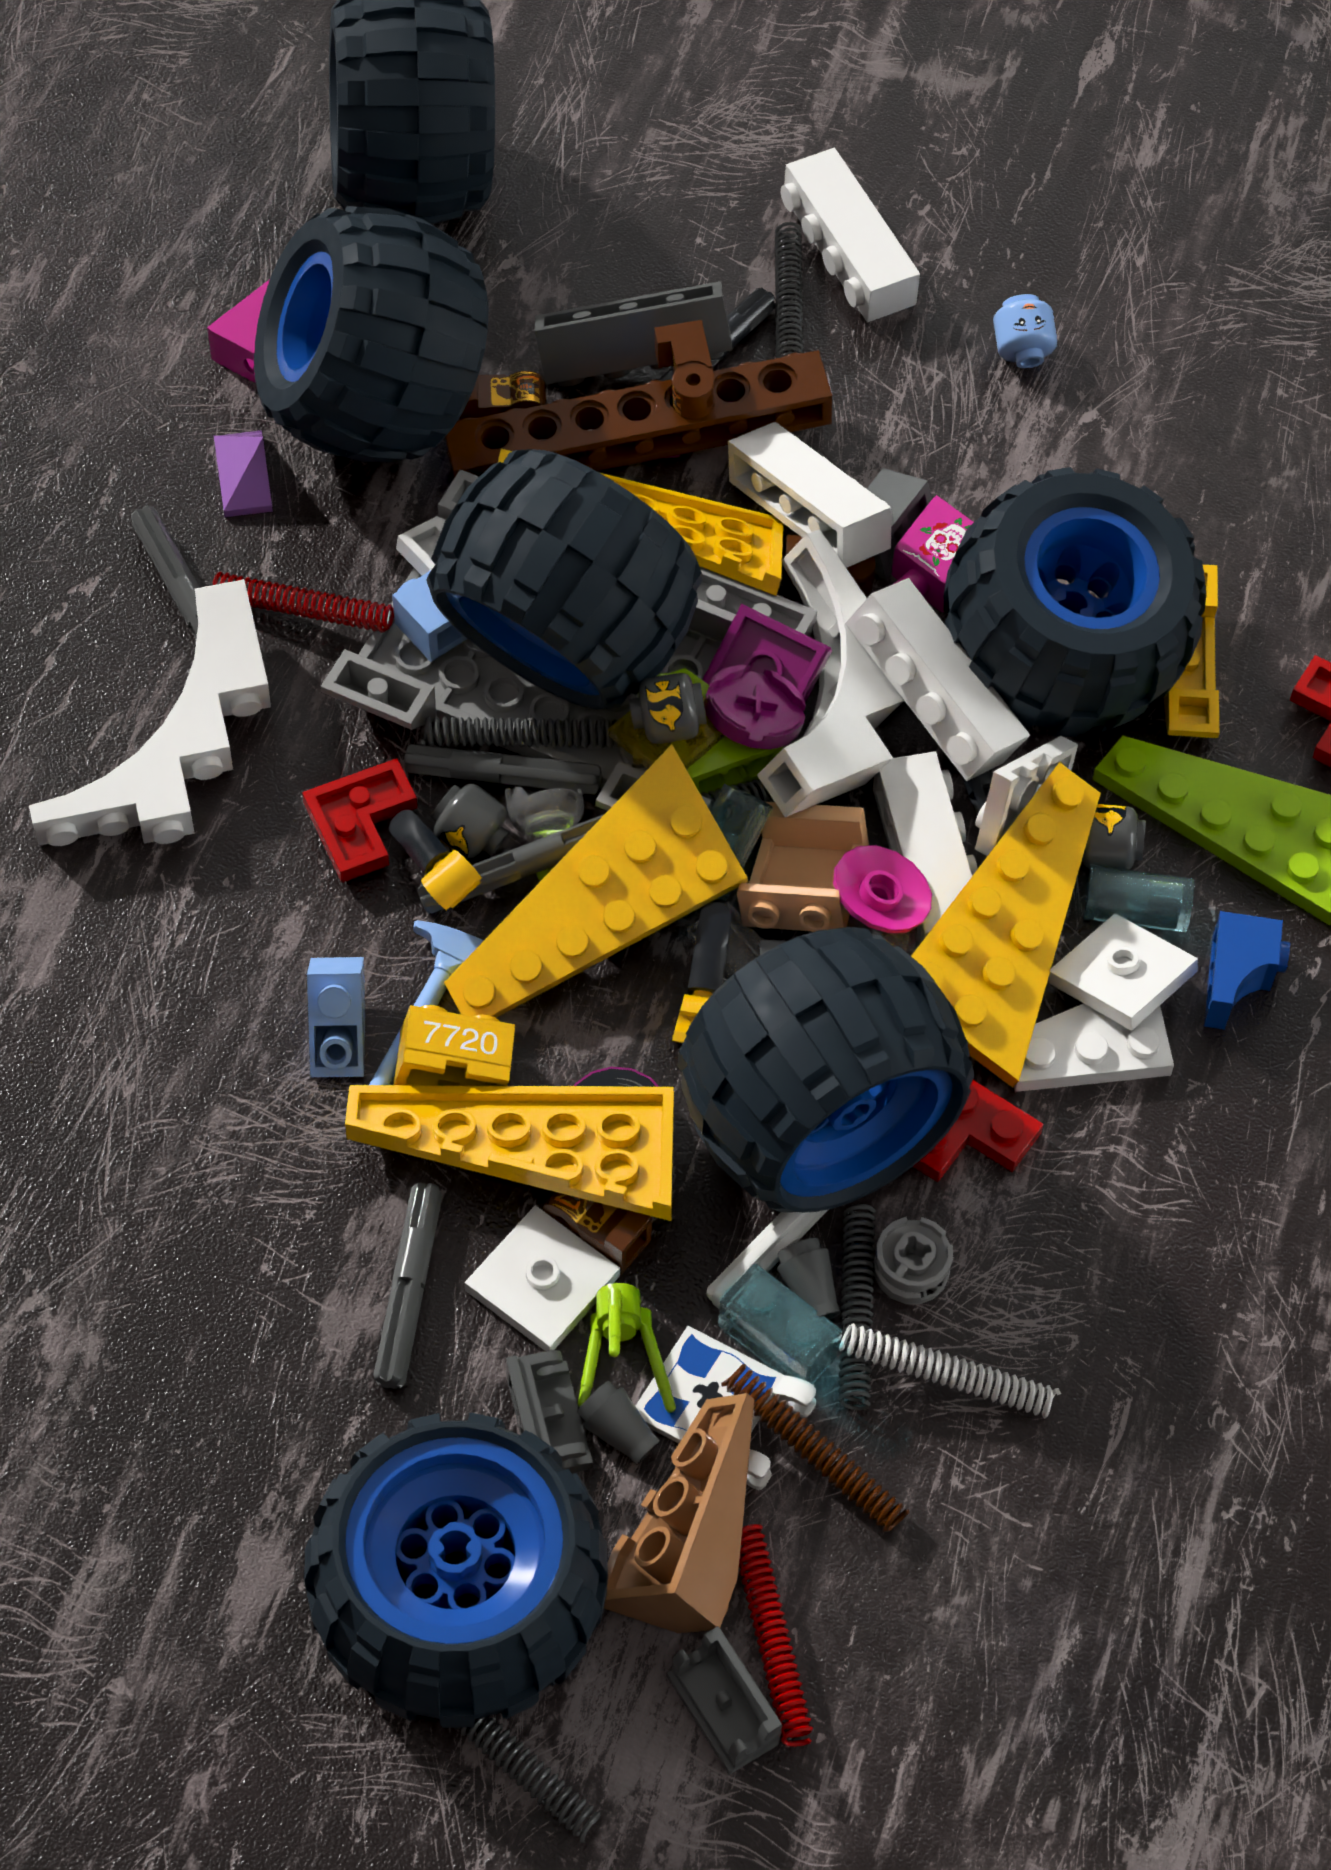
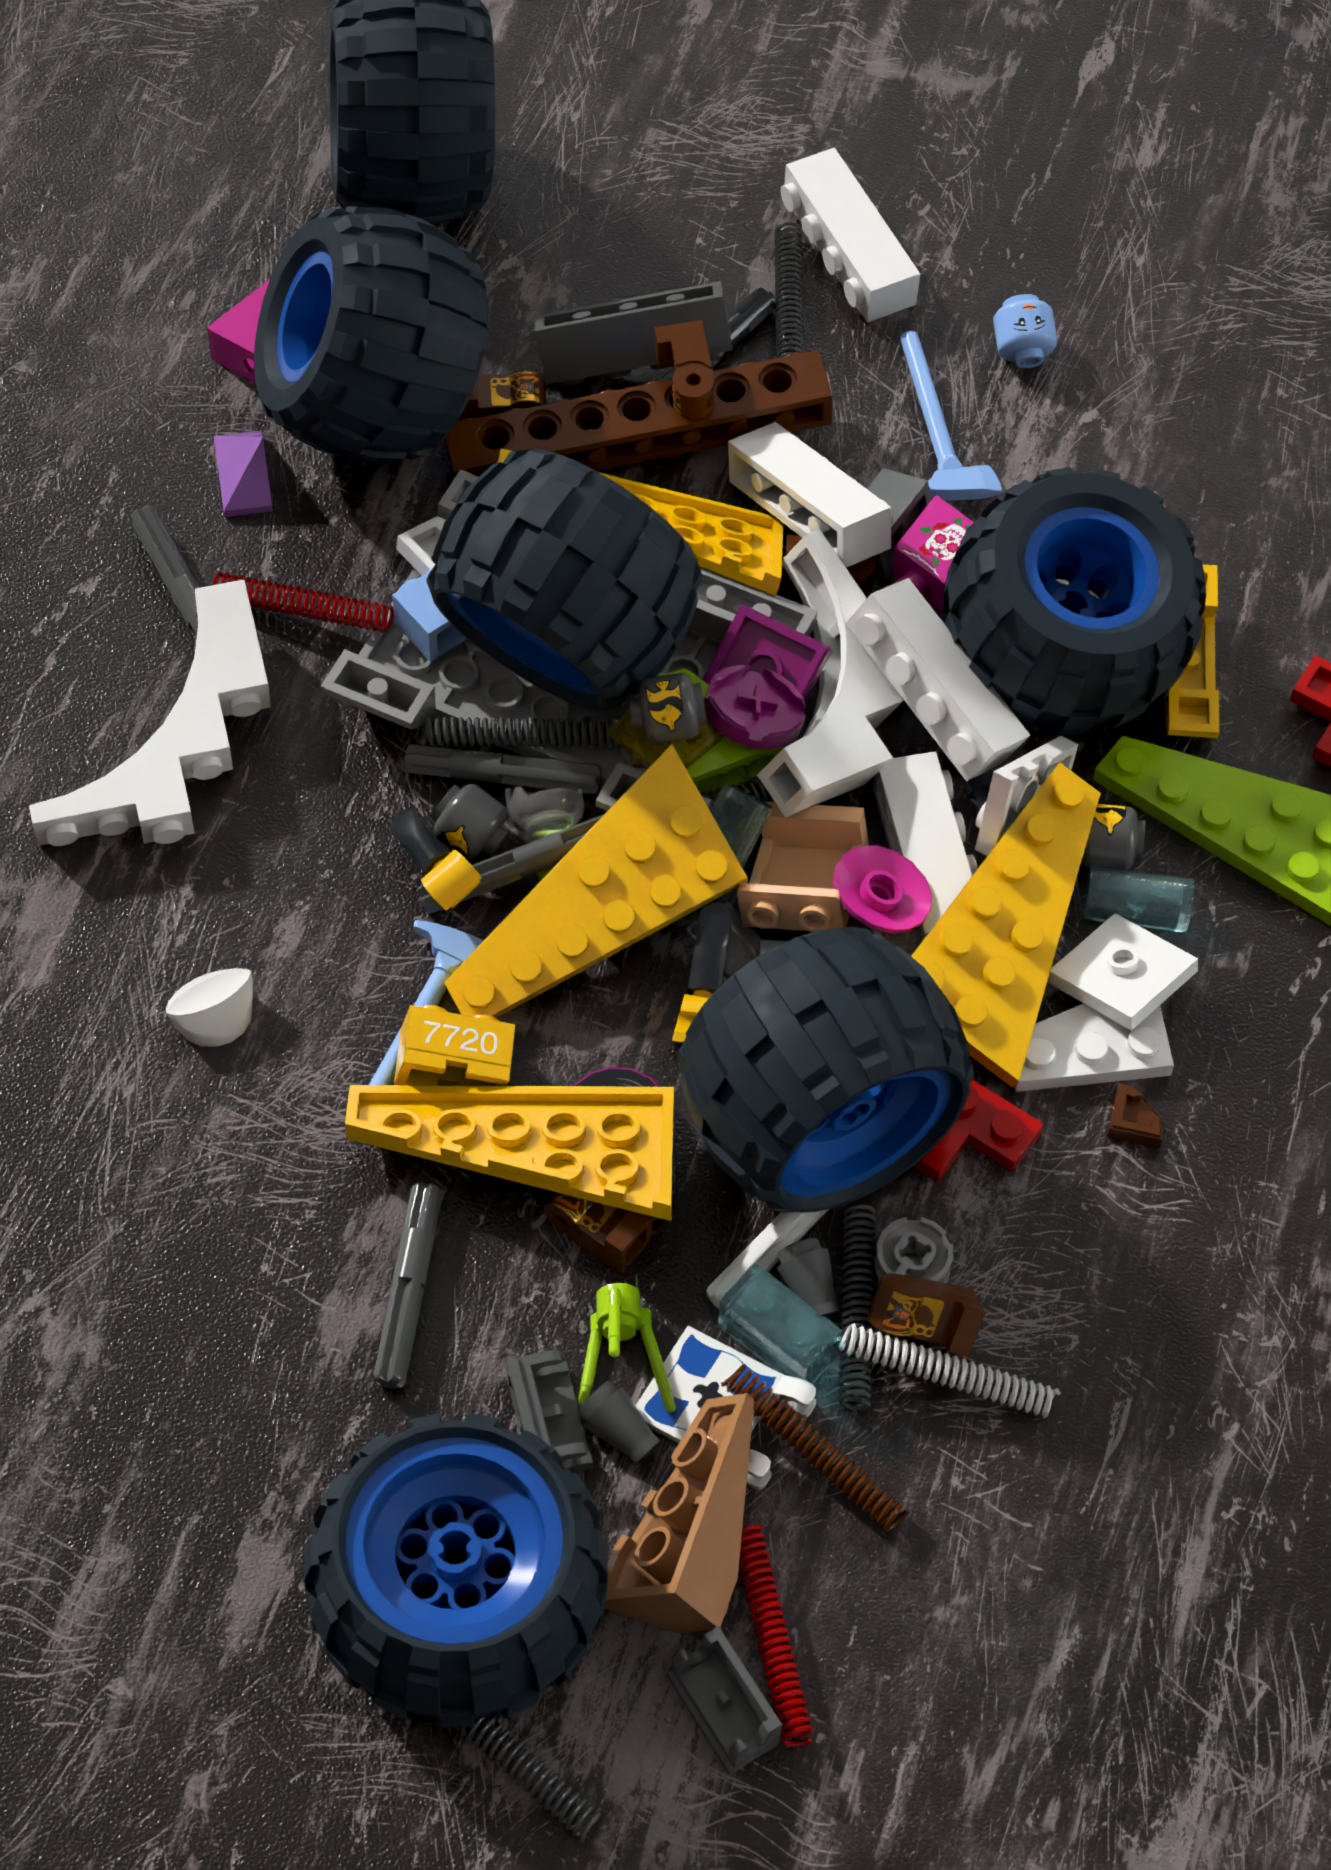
(213, 1007): none -> white piece
(336, 1016): light blue slope -> none
(347, 812): red plate -> none
(541, 1279): white plate -> none
(927, 1311): none -> reddish brown leg
(951, 479): none -> light blue piece
(1134, 1118): none -> reddish brown tile
(1242, 960): blue arch -> none

